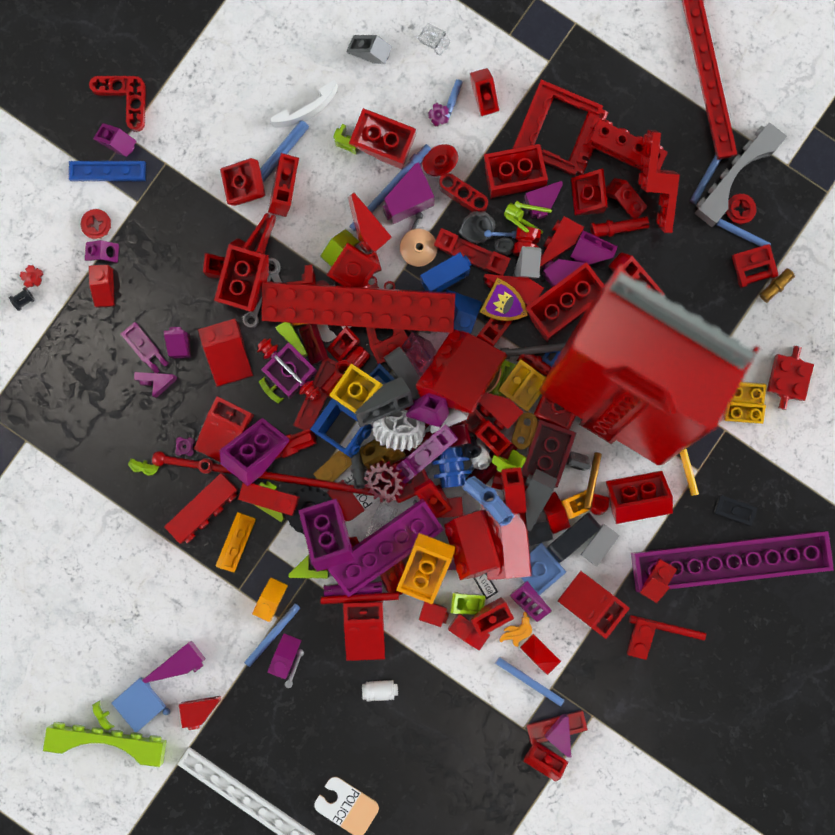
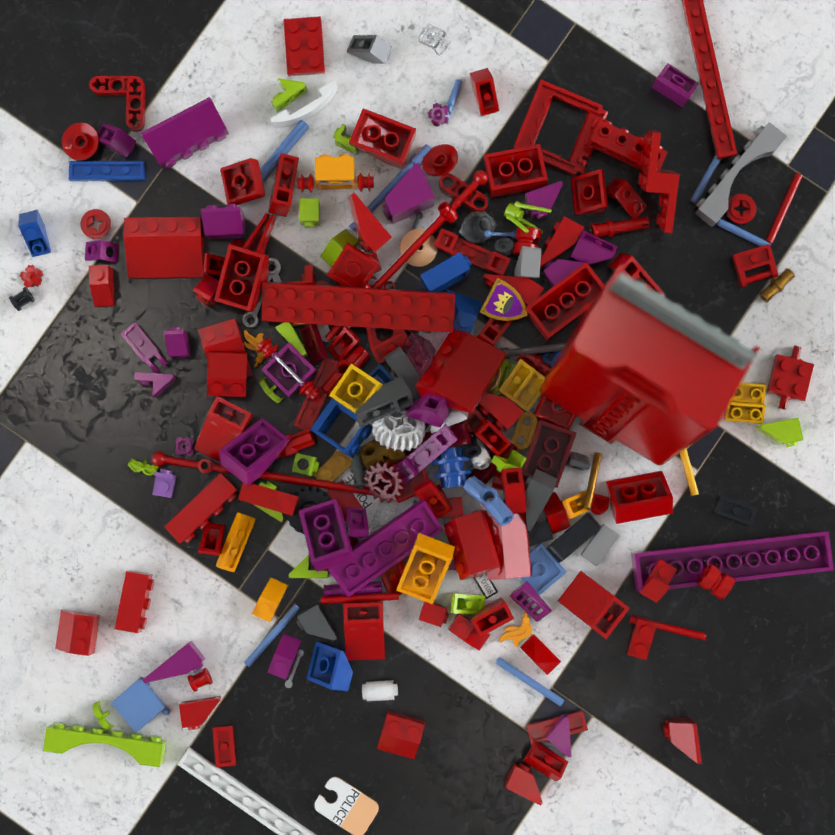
(34, 233): none -> blue slope
(74, 136): none -> red dish
(77, 632): none -> red slope
(134, 601): none -> red brick
(164, 247): none -> red slope
(164, 483): none -> medium lavender bracket
(185, 133): none -> magenta slope
(200, 679): none -> red bush
(206, 290): none -> red slope
(212, 539): none -> red slope
(223, 222): none -> magenta slope
(224, 746): none -> red plate
(227, 374): none -> red slope
(252, 345): none -> light orange piece
(293, 91): none -> lime slope
(304, 46): none -> red plate
(309, 212): none -> lime brick
(312, 468): none -> lime bracket
(316, 623): none -> dark grey slope
(330, 668): none -> blue slope
(335, 174): none -> light orange brick
(357, 522): none -> magenta slope
(401, 735): none -> red slope
(447, 213): none -> red bar
(523, 783): none -> red slope
(675, 85): none -> magenta slope
(684, 735): none -> slope
(718, 583): none -> red wheel
(783, 432): none -> lime slope
(784, 207): none -> red bar

